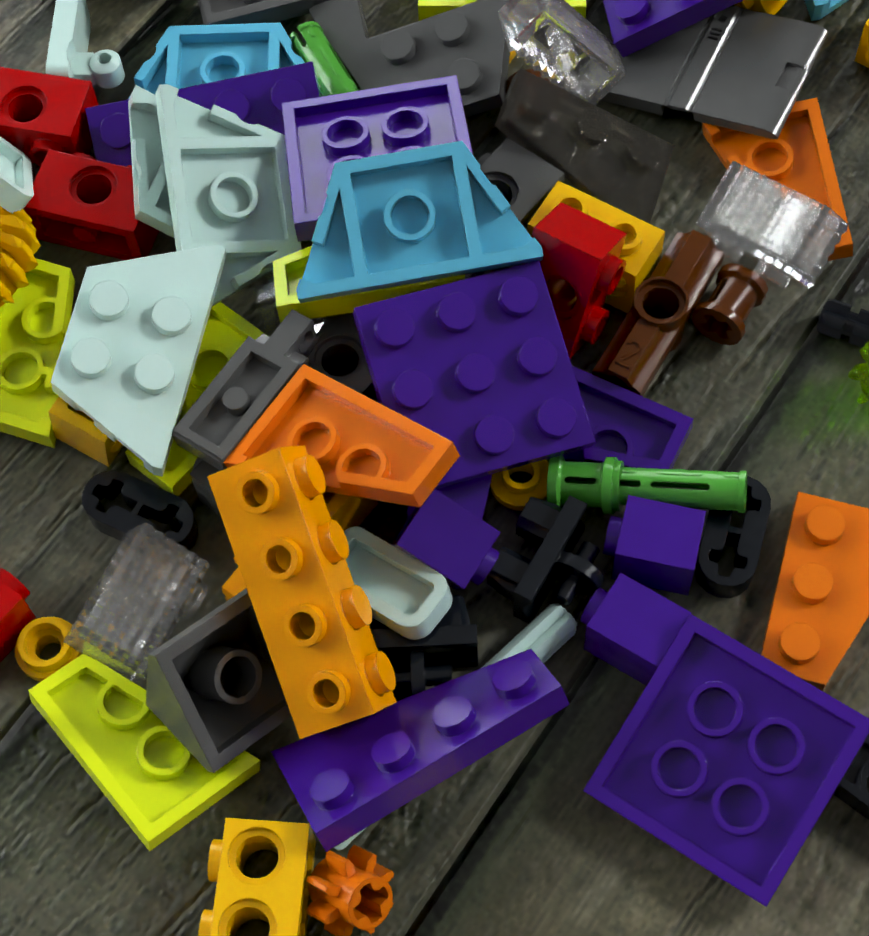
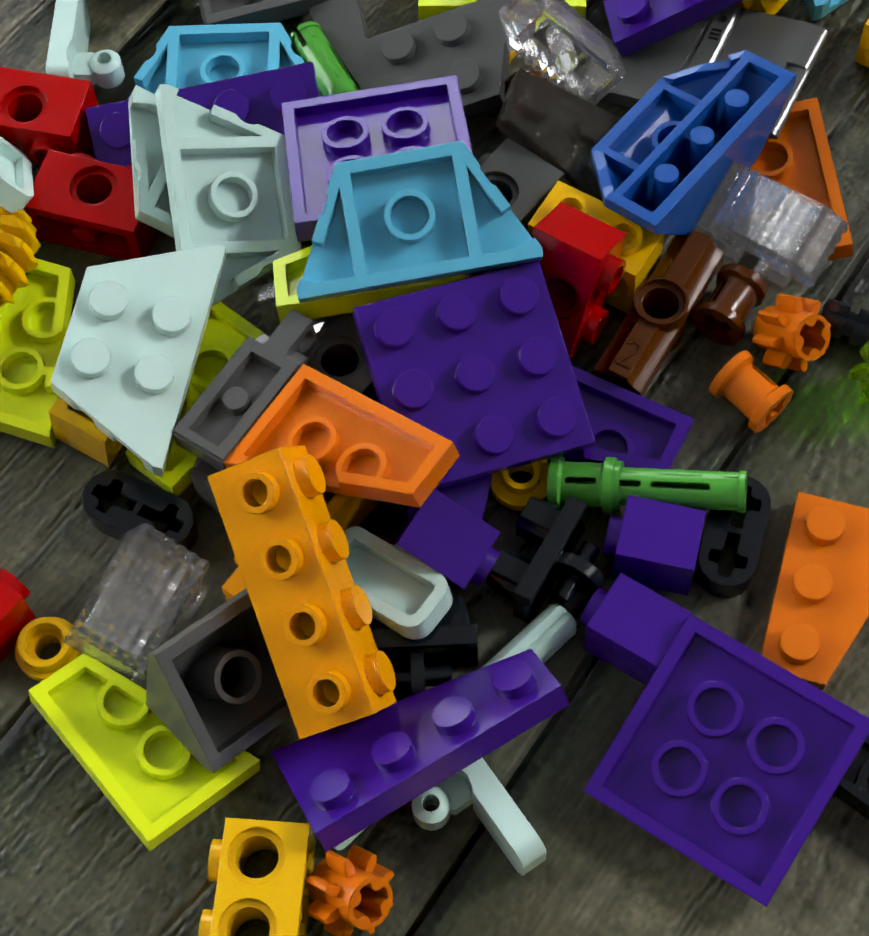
(491, 804): none -> light aqua piece
(683, 137): none -> blue wedge
(751, 391): none -> orange bush
(791, 332): none -> orange gear

